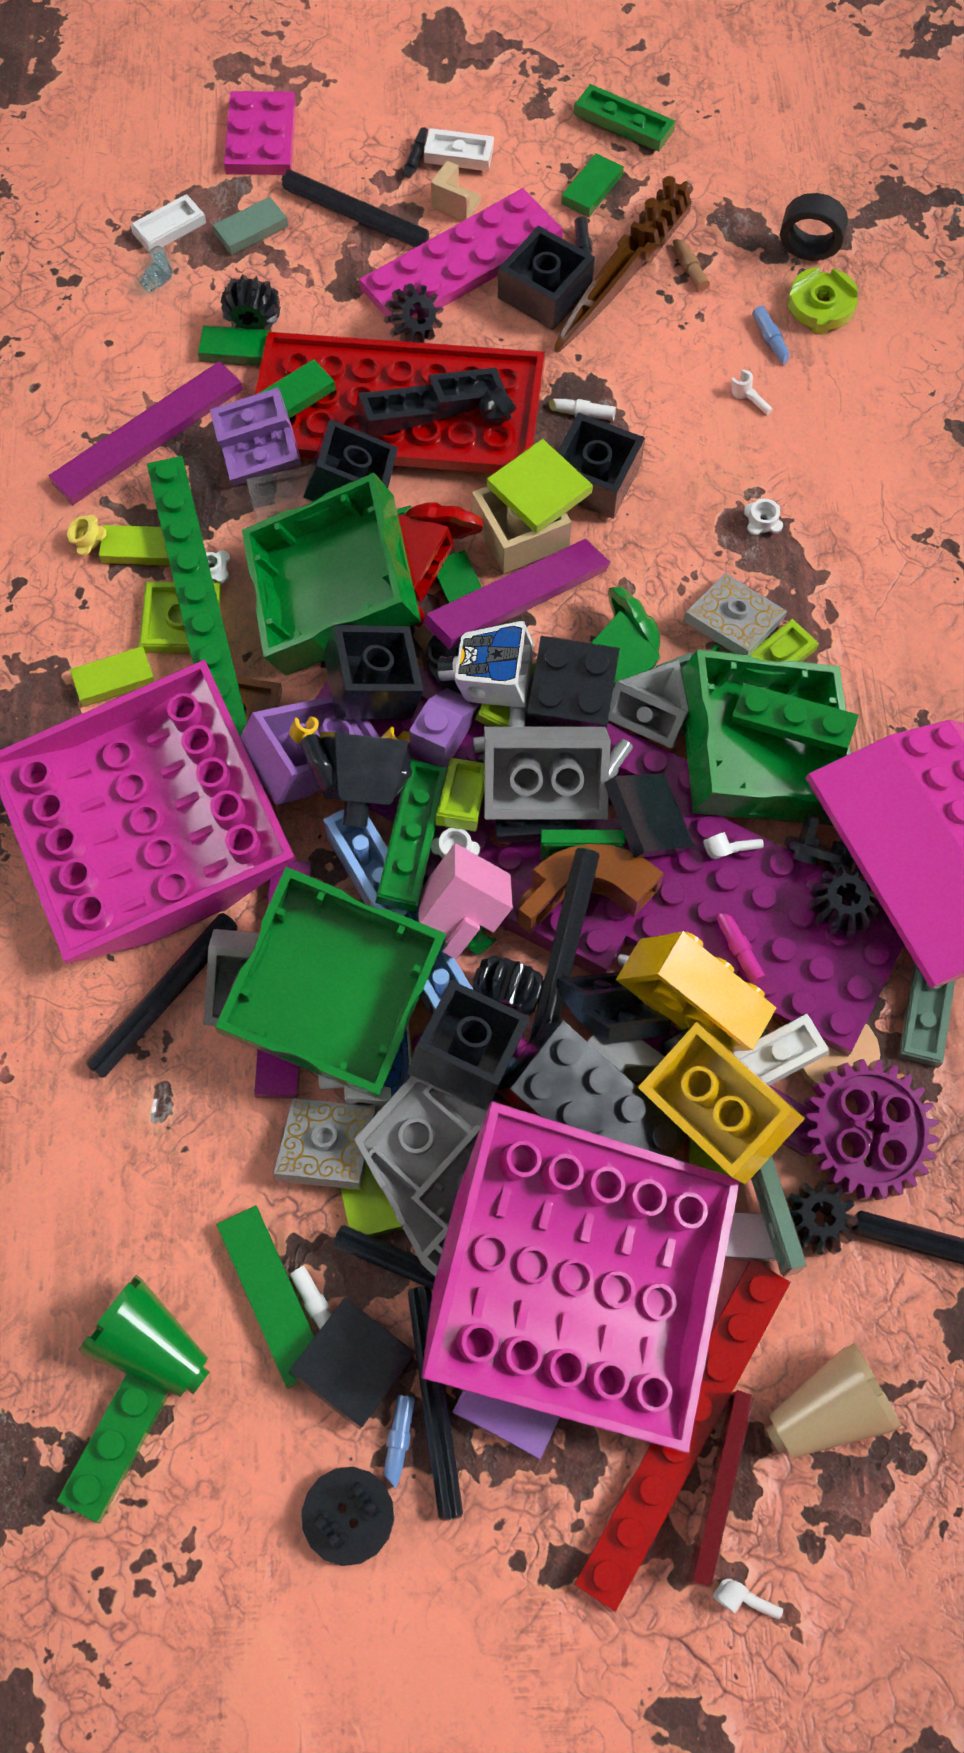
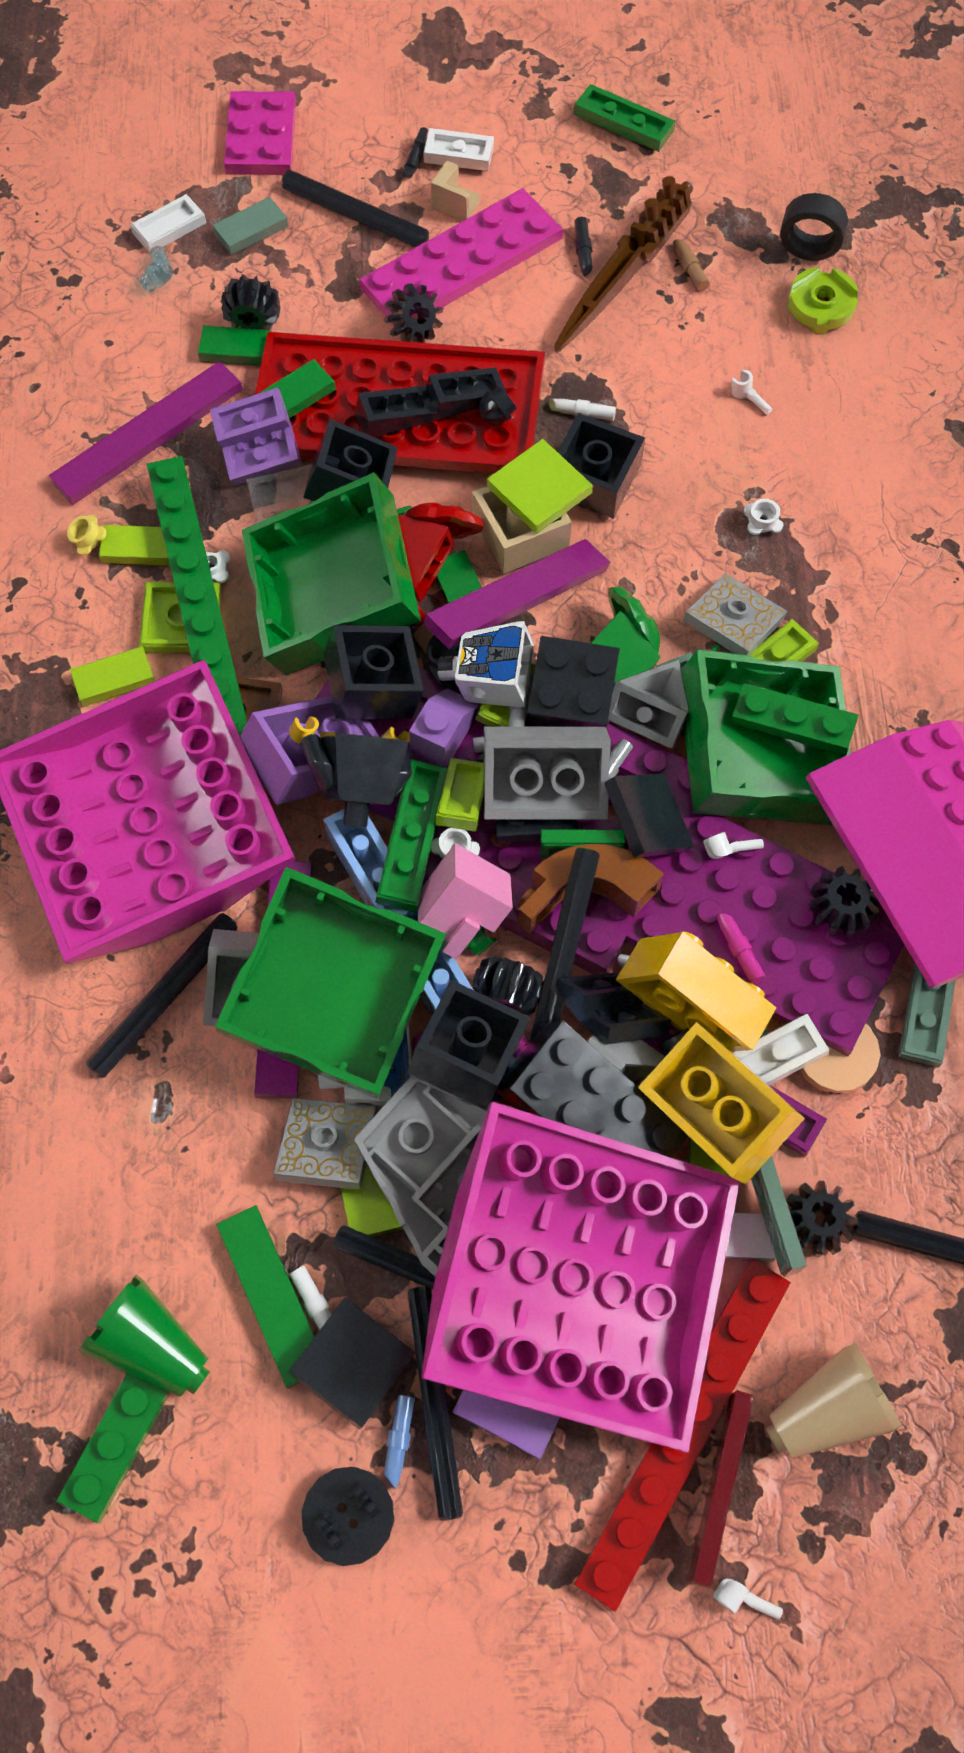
(545, 277): black brick -> none
(592, 185): green tile -> none
(771, 334): medium blue piece -> none
(808, 847): black plate -> none
(906, 1136): magenta gear -> none

